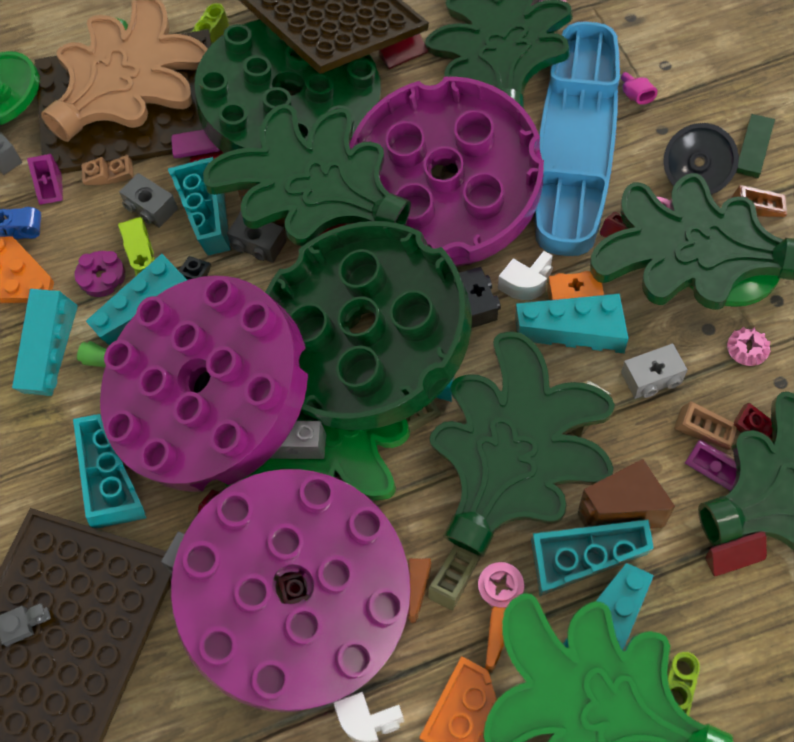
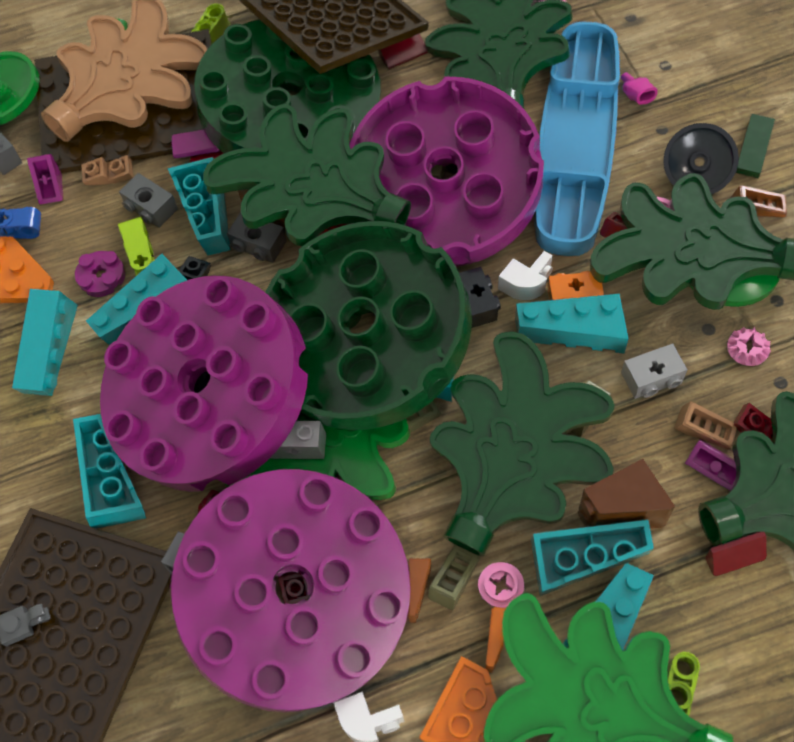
(91, 354): bright green cone -> none

